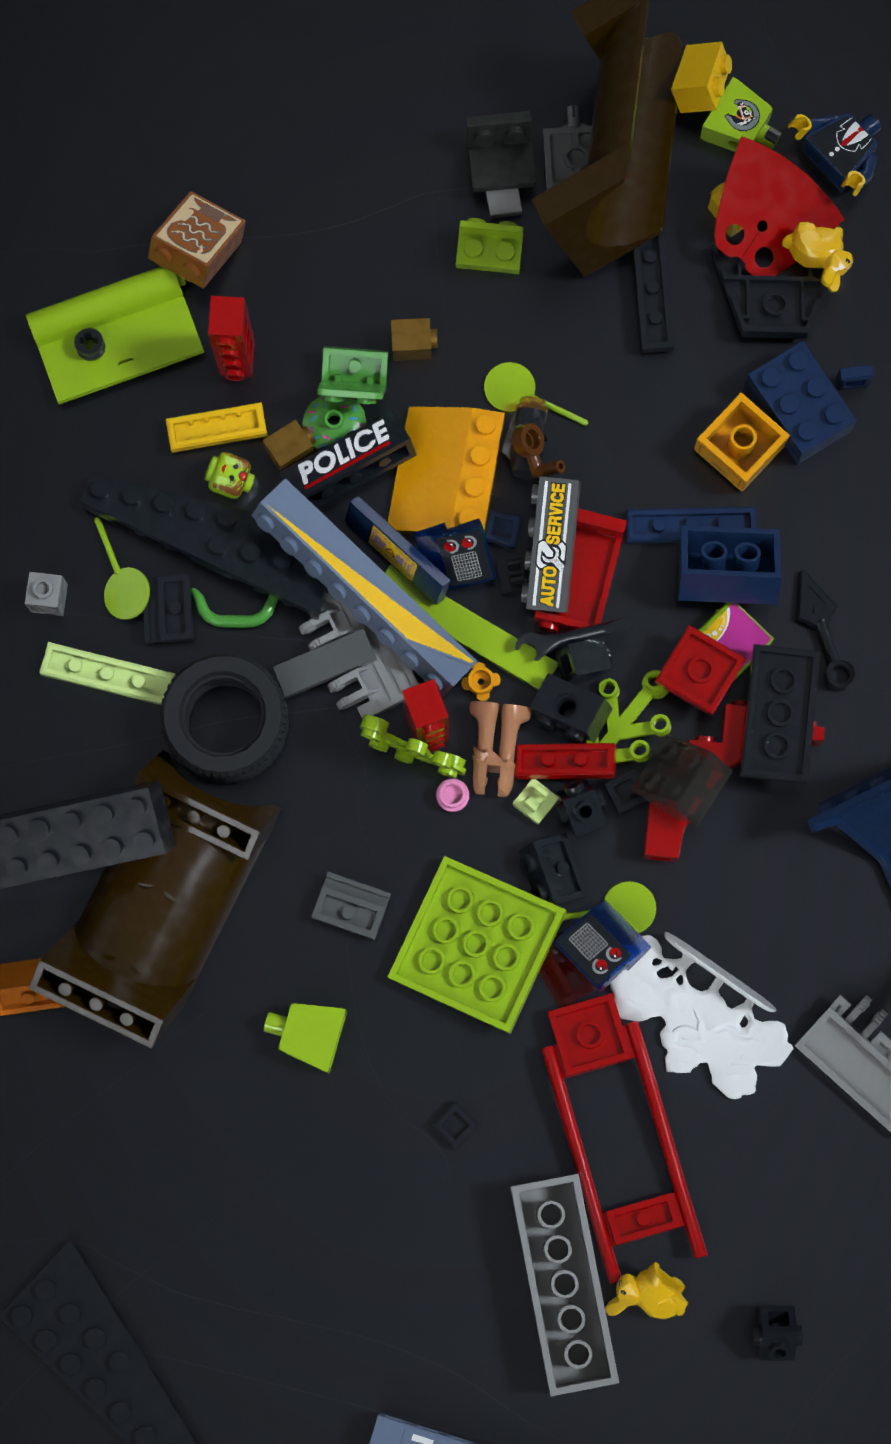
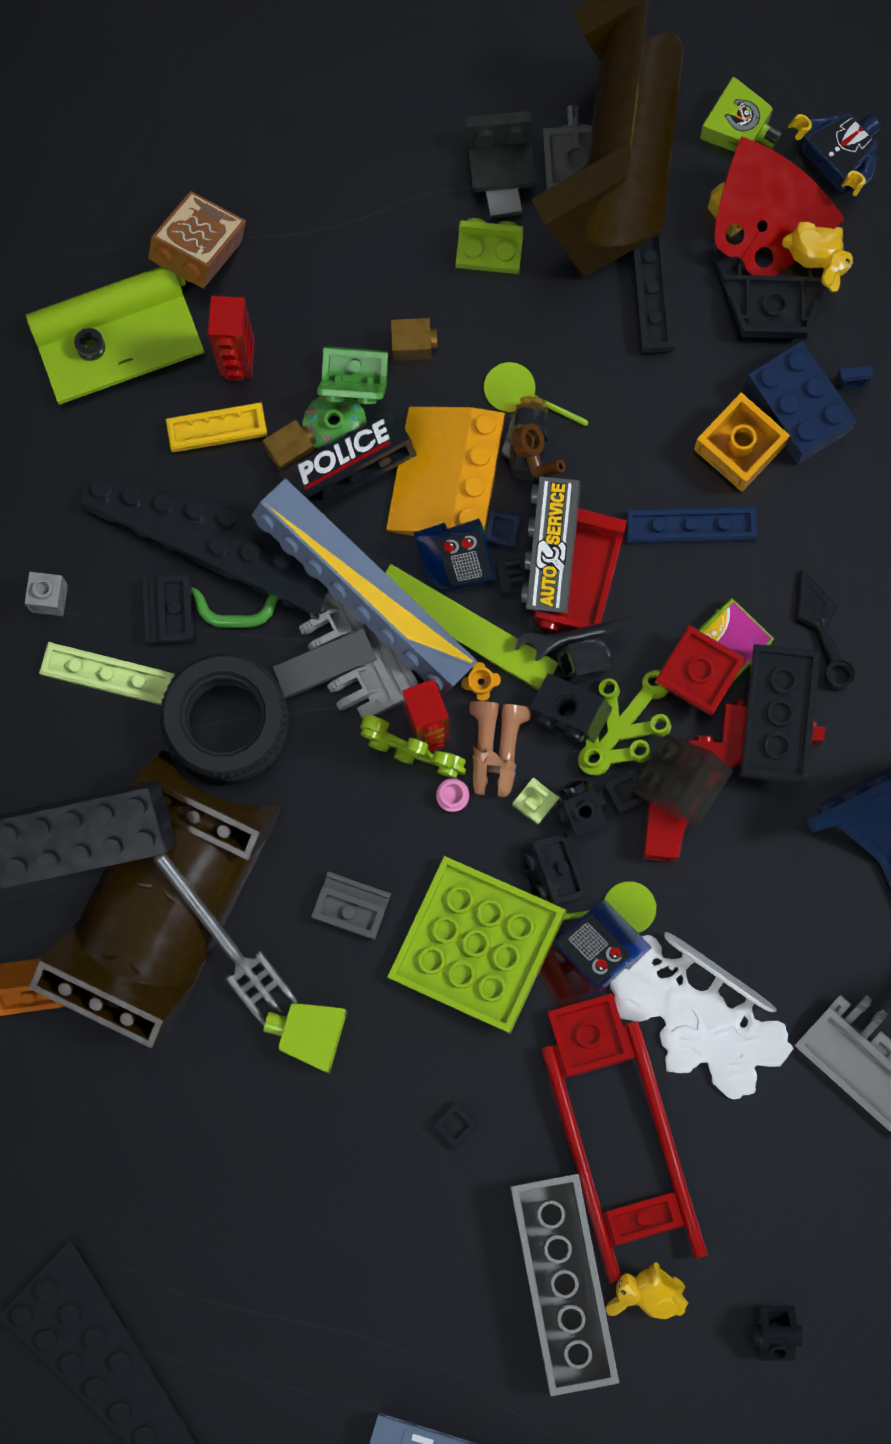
(127, 588): lime piece -> none
(229, 475): lime head -> none
(242, 965): none -> flat silver piece
(397, 550): dark blue tile -> none
(566, 761): red tile -> none
(701, 77): yellow brick -> none
(729, 564): dark blue brick -> none

